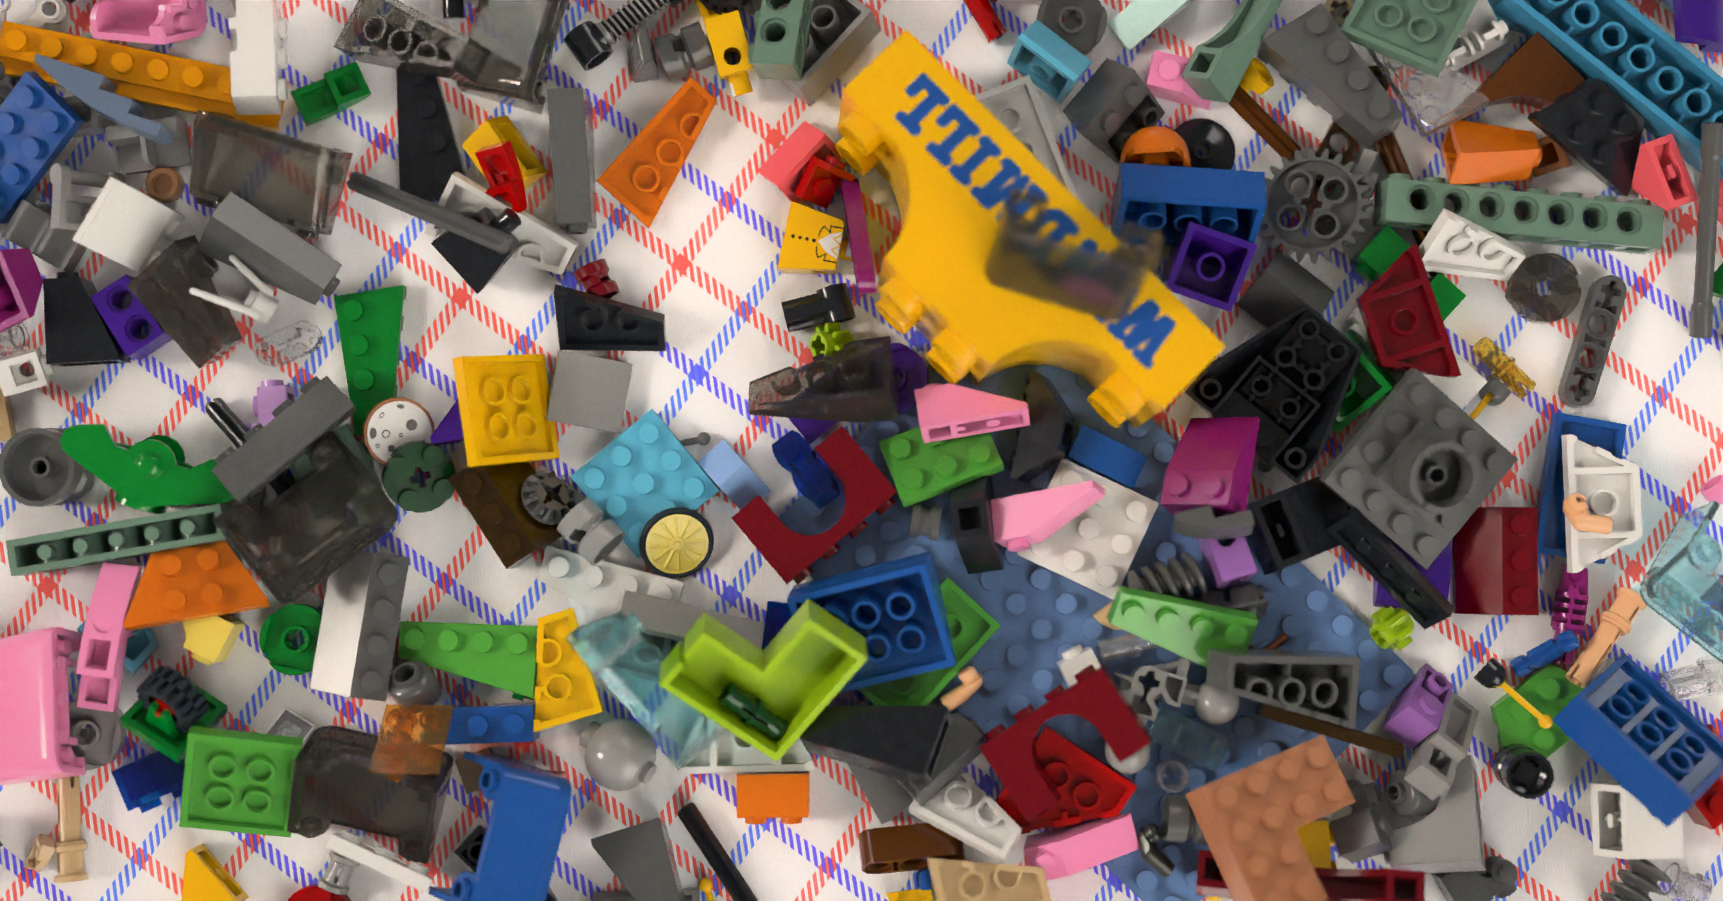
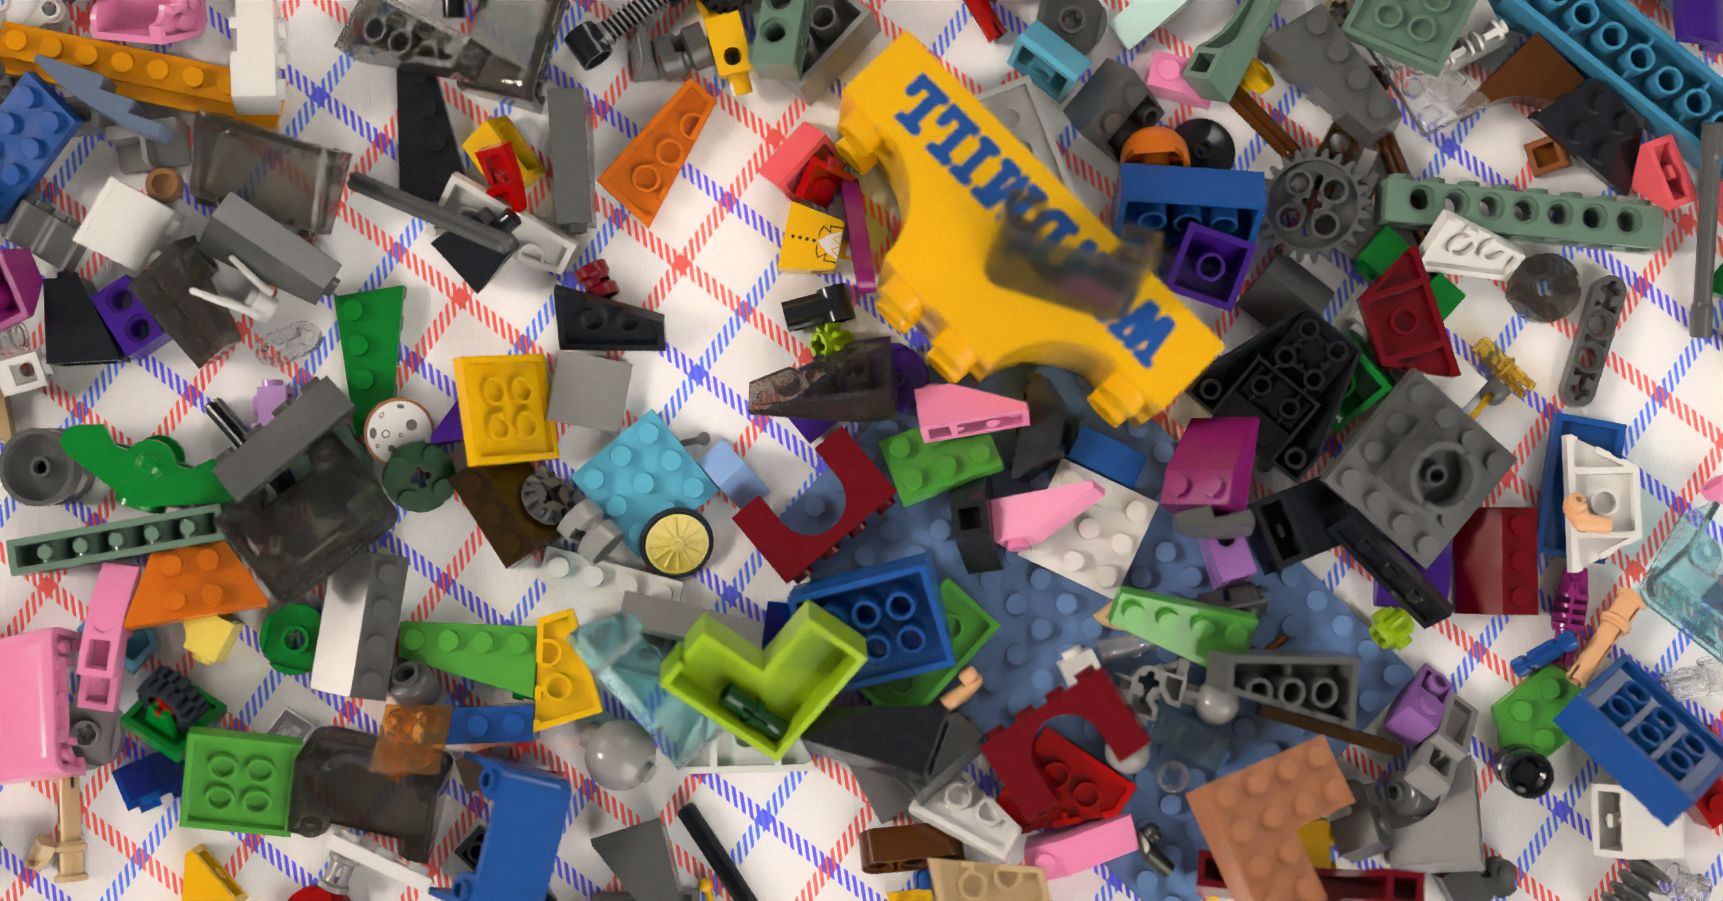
(71, 209): light grey plate -> none
(331, 95): green slope -> none
(773, 796): orange brick -> none
(807, 471): clear blue brick -> none
(925, 521): dark grey wheel -> none
(1170, 580): dark grey piece -> none
(1179, 821): dark grey wheel -> none
(1488, 153): orange slope -> none
(1494, 676): hinge -> none

